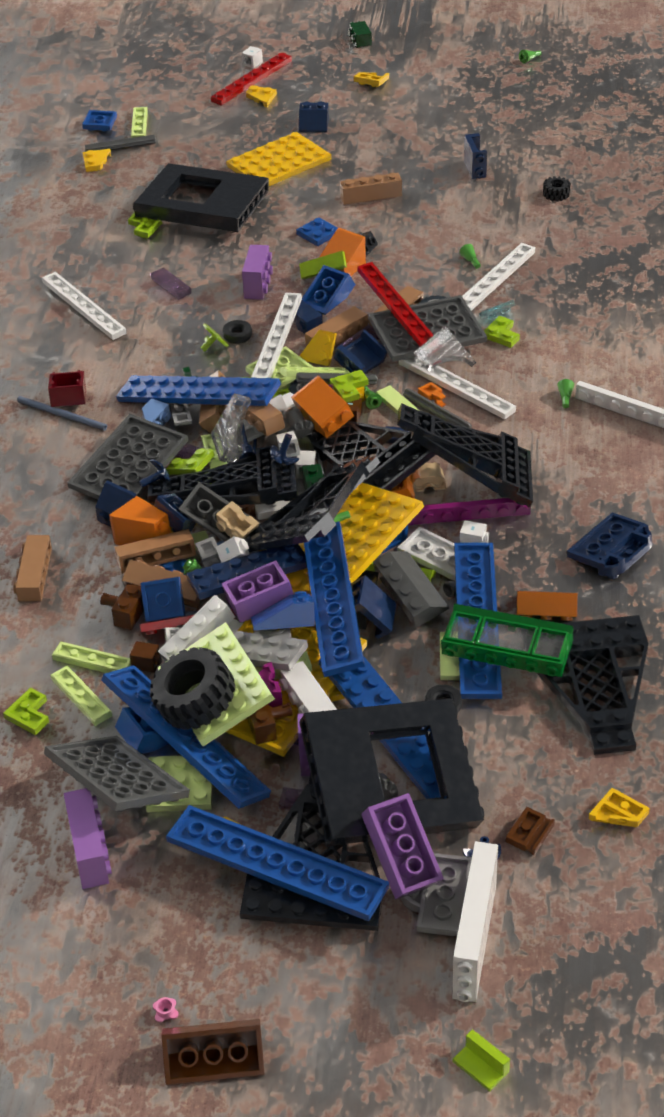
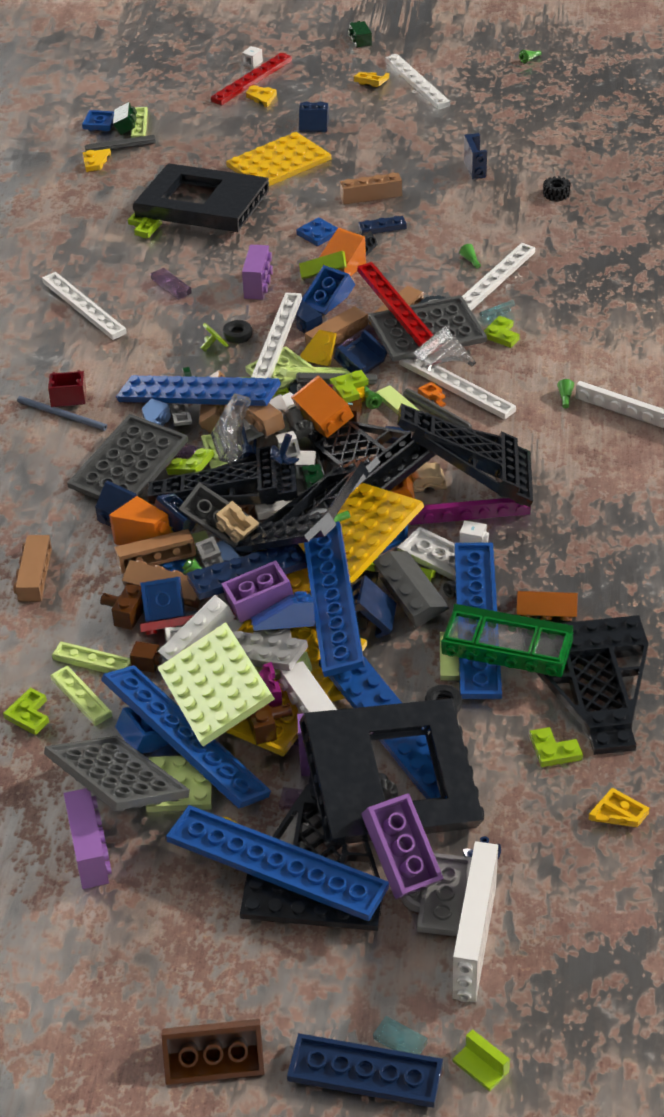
(124, 118): none -> dark green brick
(161, 474): dark blue plant -> none
(165, 1004): bright pink plate -> none
(201, 703): black tyre -> none
(232, 548): white brick -> none
(365, 1070): none -> dark blue plate
(383, 225): none -> dark blue plate
(399, 1037): none -> clear light blue plate
(417, 81): none -> white plate
(530, 830): reddish brown plate -> none
(552, 752): none -> lime plate
(613, 545): dark blue plate -> none

